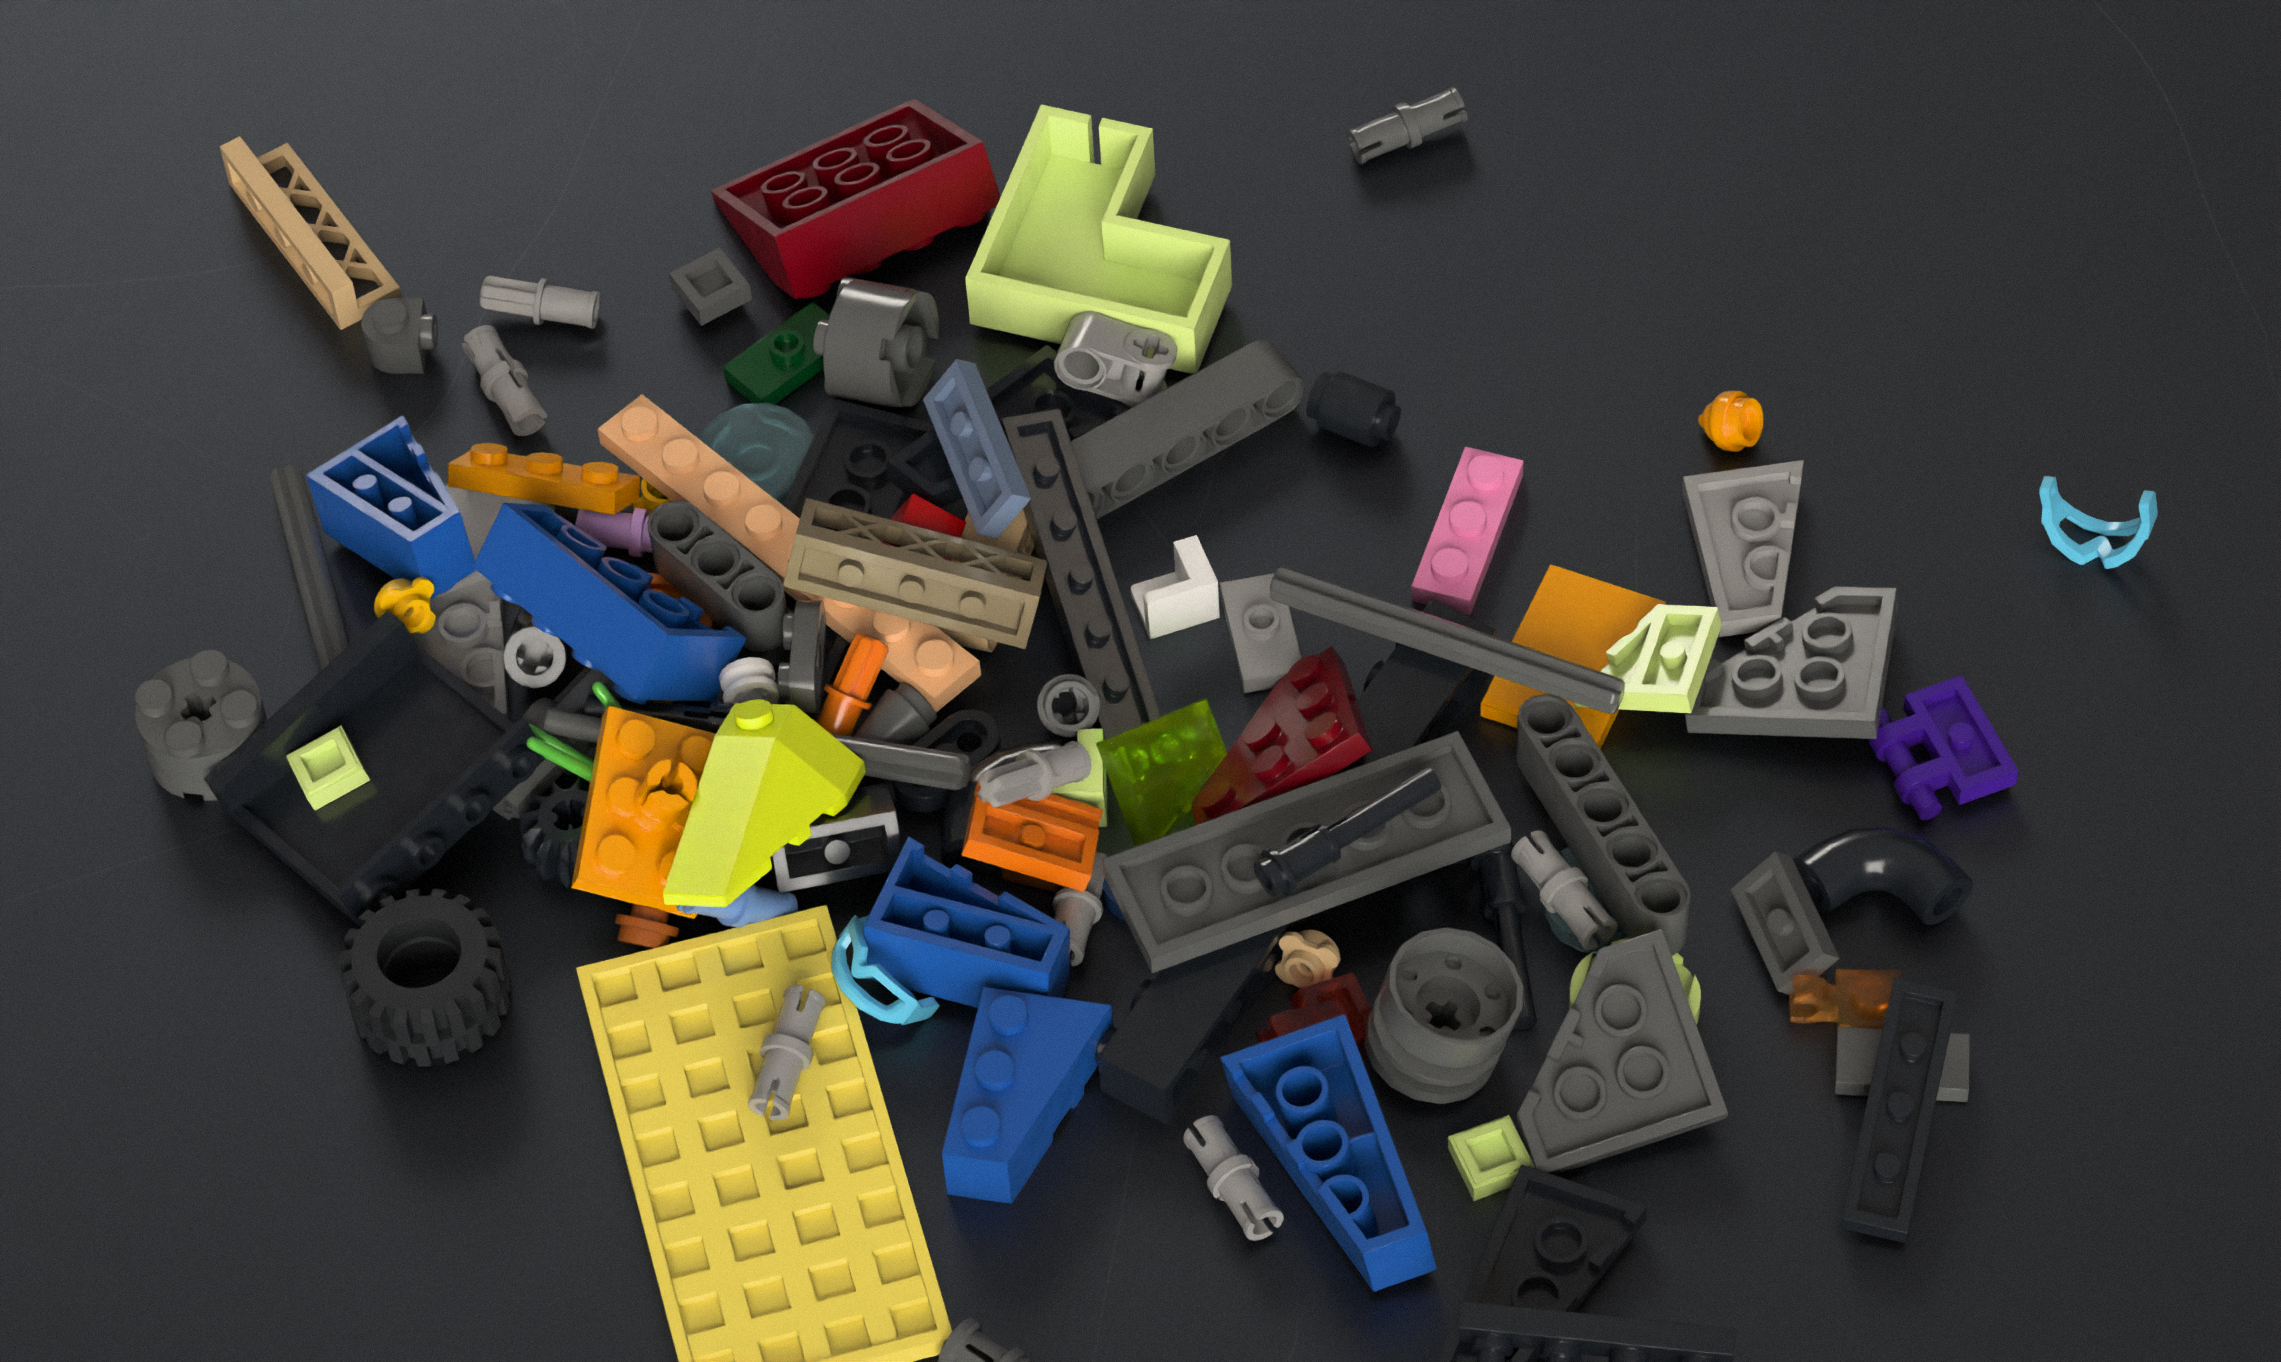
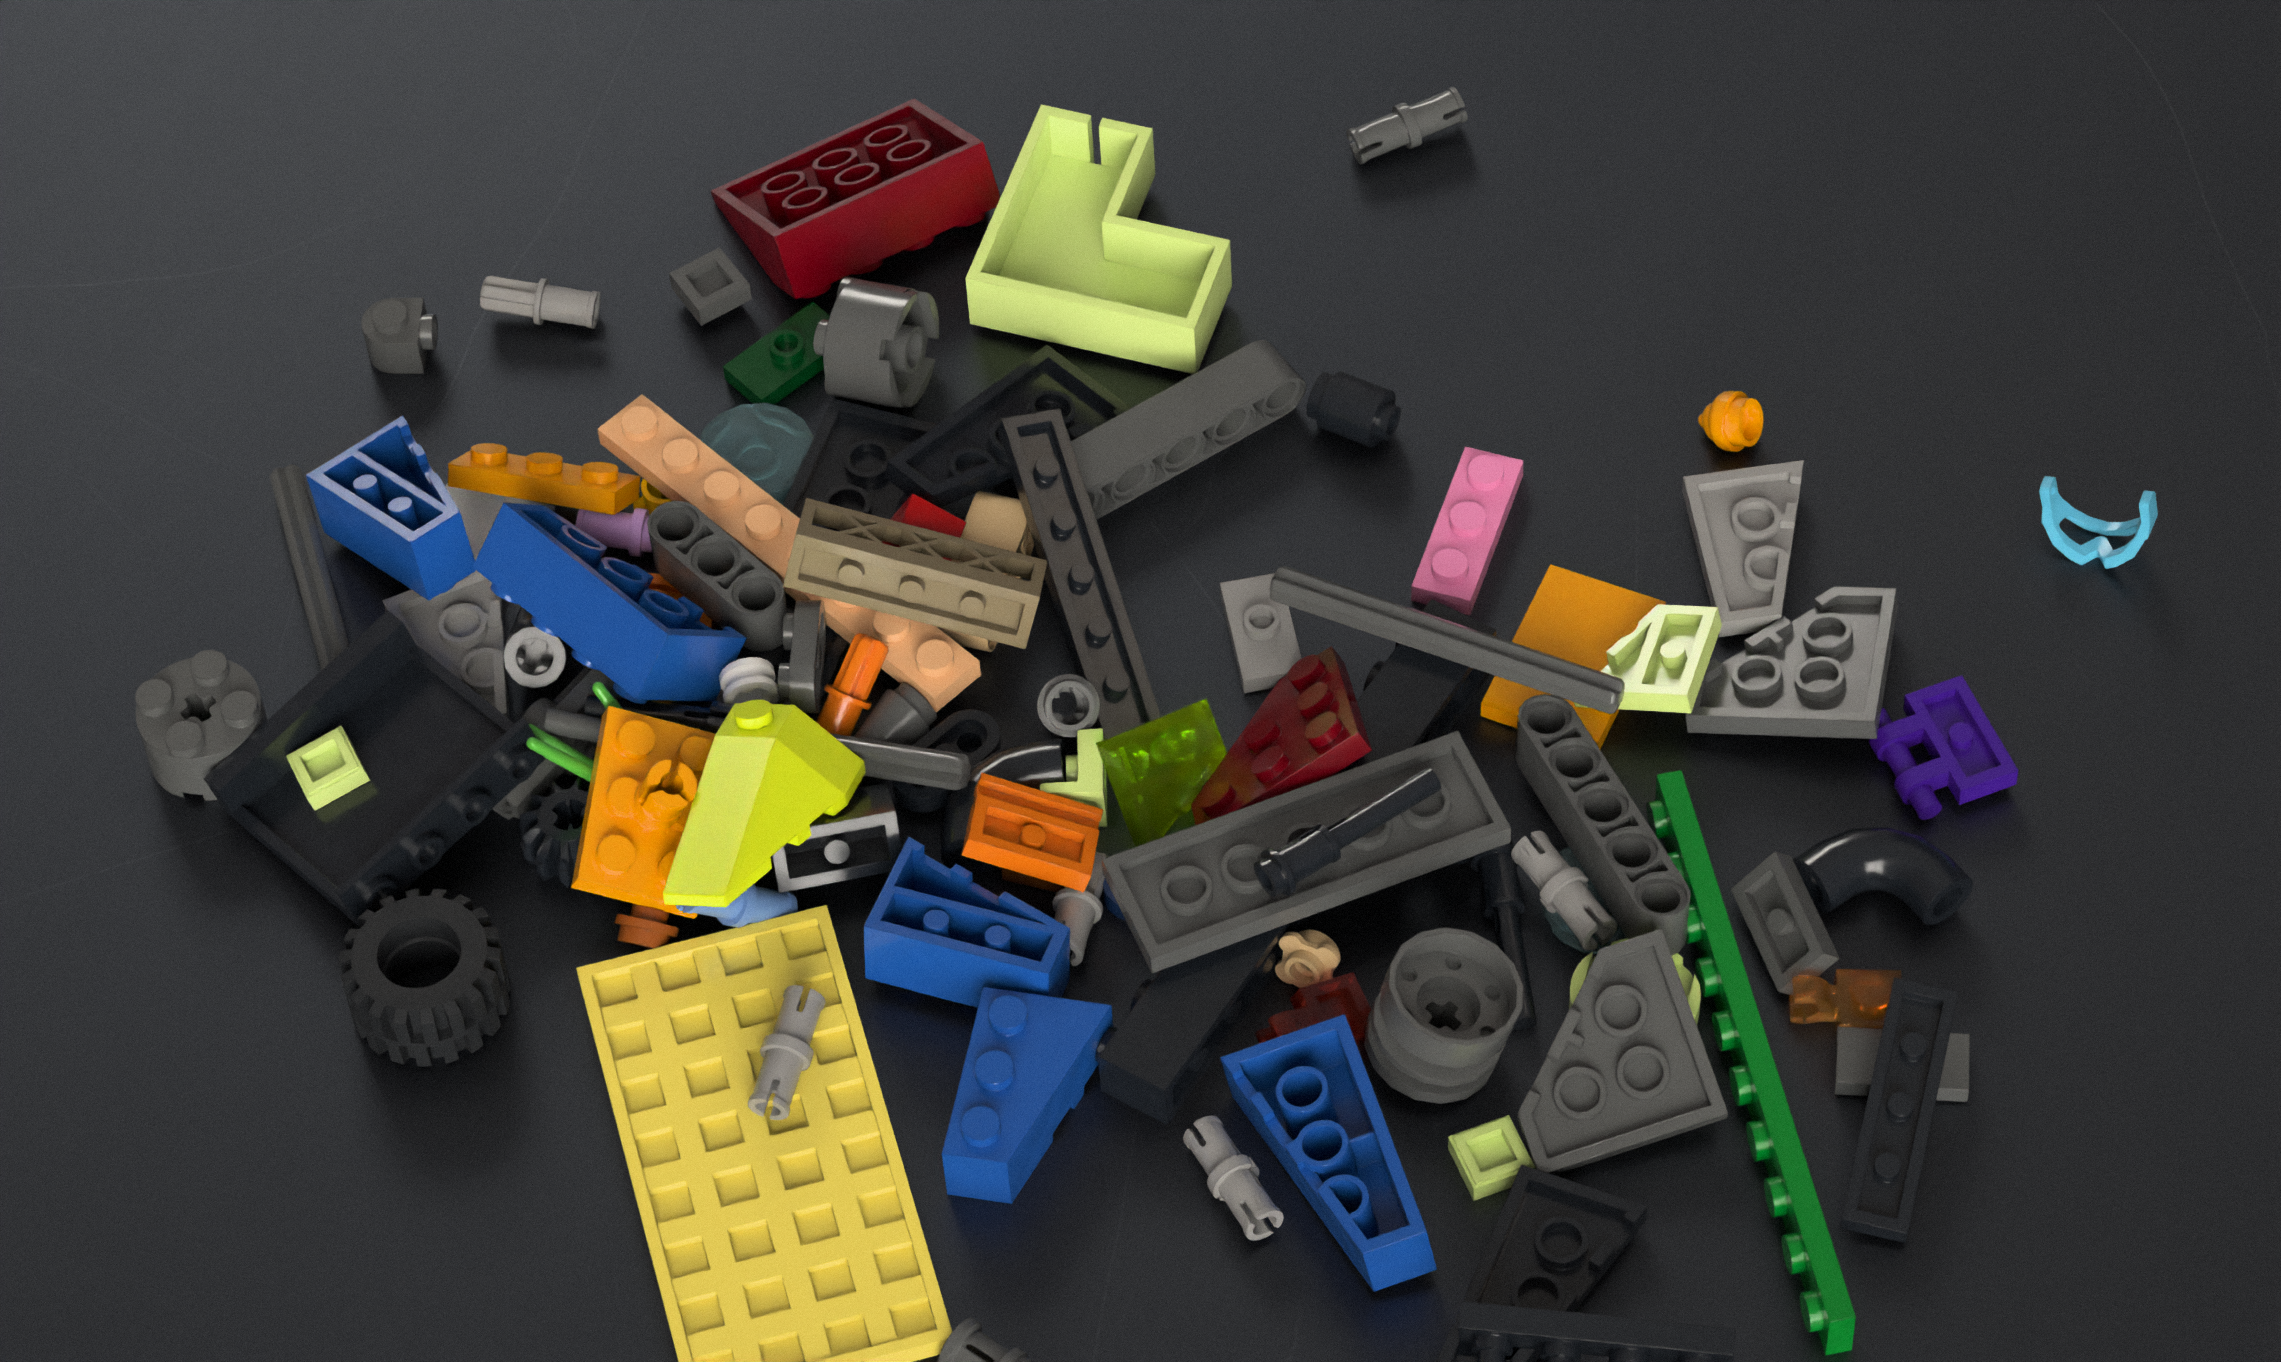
(302, 241): tan fence -> none
(408, 602): yellow plate -> none
(504, 380): light grey pin -> none
(904, 1010): medium azure helmet -> none
(976, 449): sand blue plate -> none
(1035, 774): light grey axle -> none
(1111, 356): light grey piece -> none
(1179, 597): white panel -> none
(1754, 1076): none -> green plate

